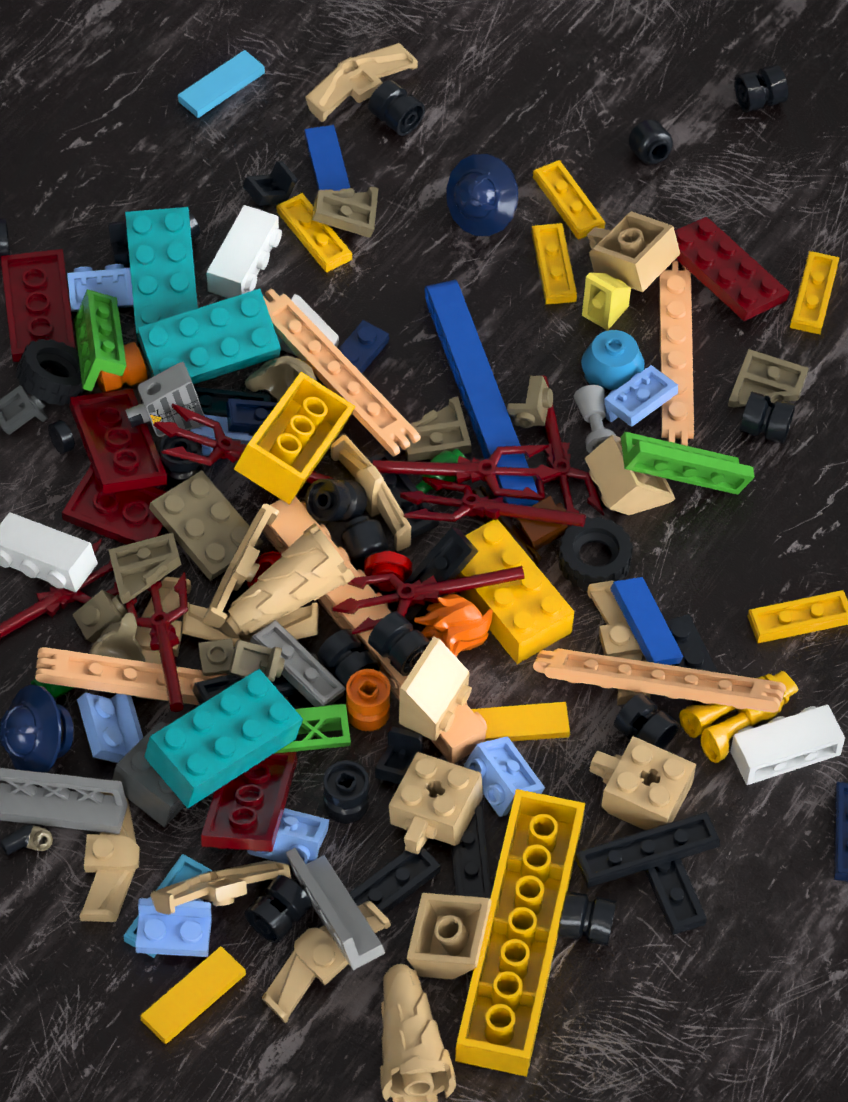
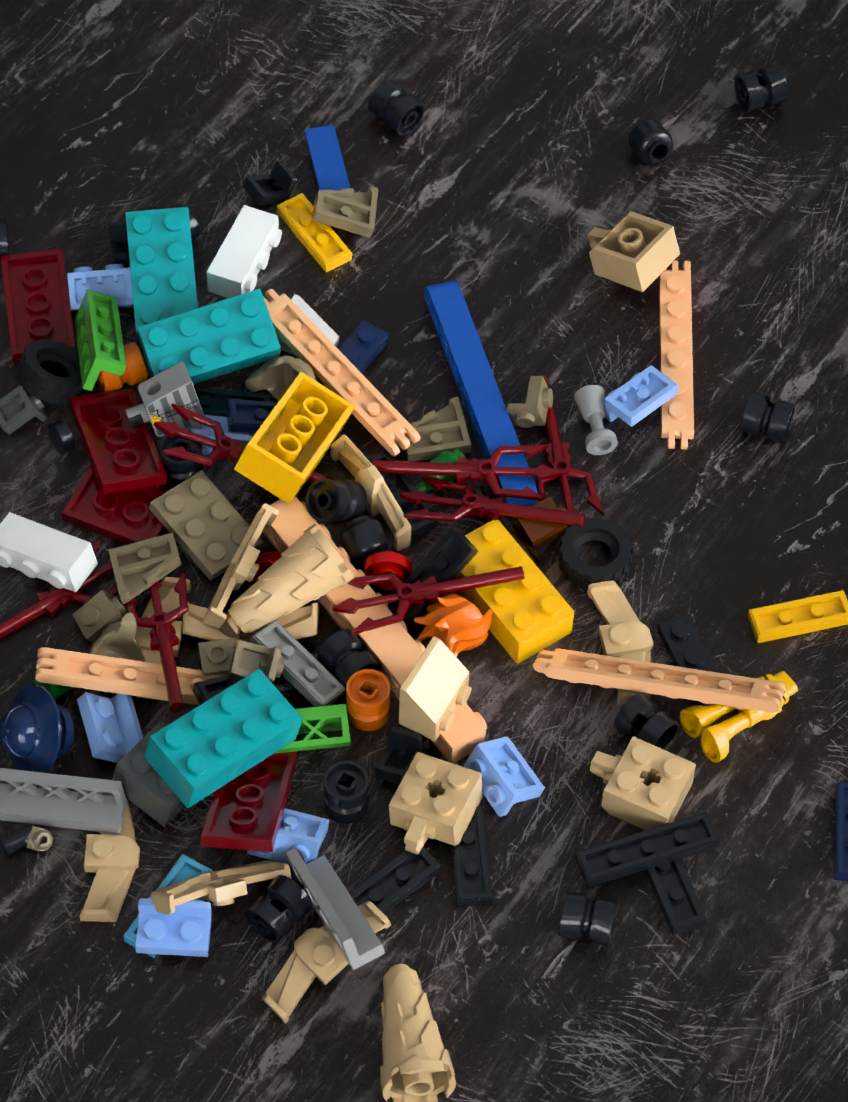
(193, 995): yellow tile -> none
(221, 83): medium azure tile -> none
(358, 78): tan plate -> none
(398, 641): black wheel -> none
(448, 935): tan slope -> none
(482, 194): dark blue helmet -> none
(520, 933): yellow brick -> none
(526, 721): yellow tile -> none
(554, 263): yellow tile -> none
(568, 199): yellow tile -> none
(604, 299): light yellow slope -> none
(612, 359): dark azure cone -> none
(622, 488): tan slope -> none
(646, 621): blue tile -> none
(684, 463): bright green fence -> none
(728, 269): dark red plate -> none
(768, 377): dark tan wing -> none
(787, 744): white brick -> none
(814, 292): yellow tile -> none

